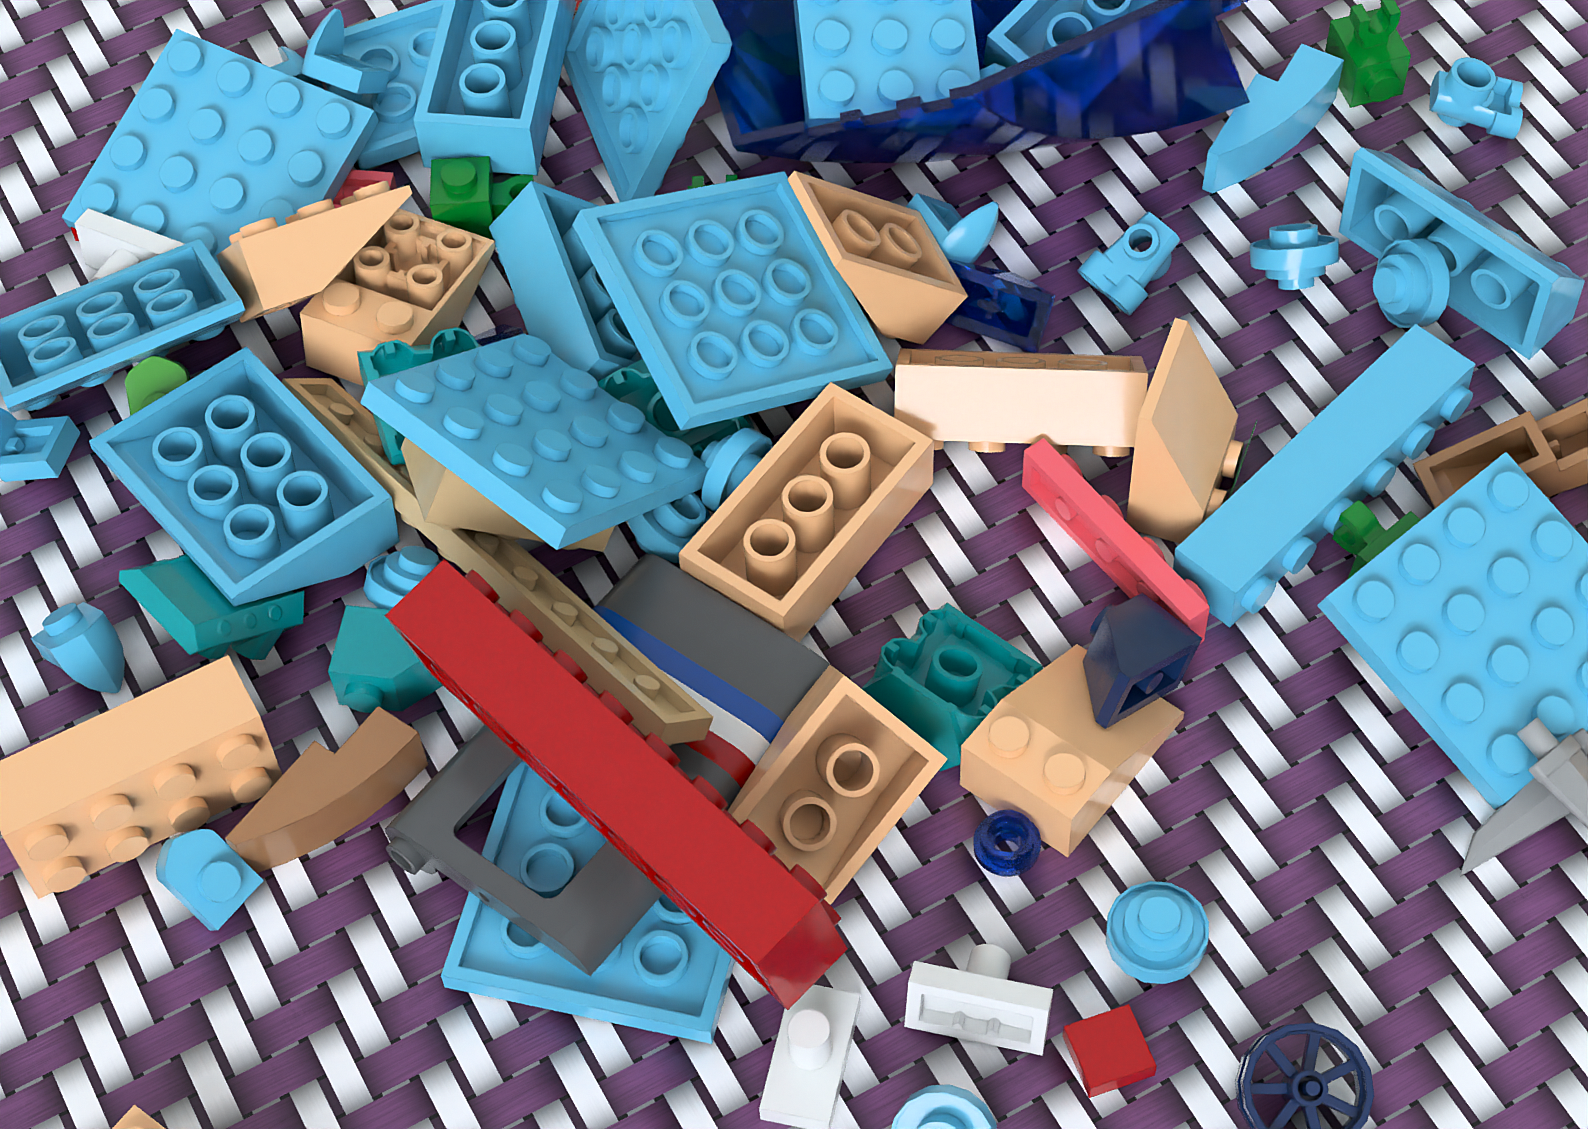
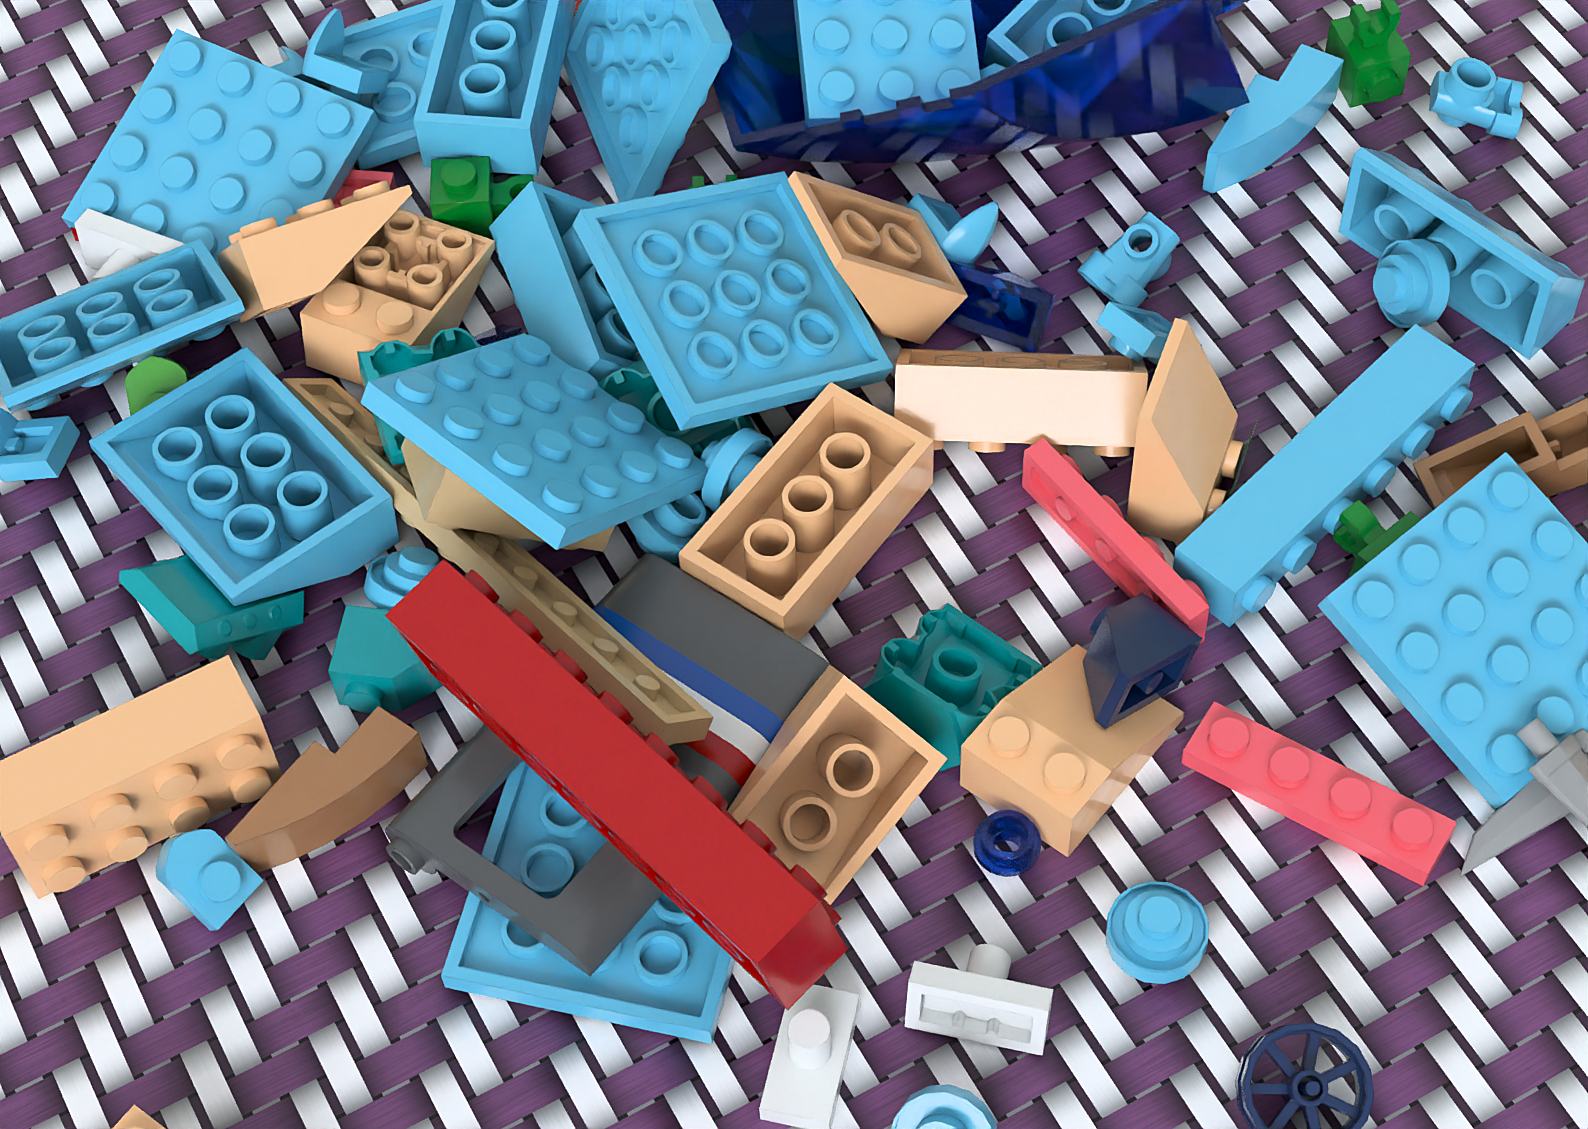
(83, 646): medium azure plate -> none
(1109, 1051): red tile -> none
(1135, 331): none -> medium azure plate
(1294, 255): medium azure plate -> none
(1319, 793): none -> coral plate

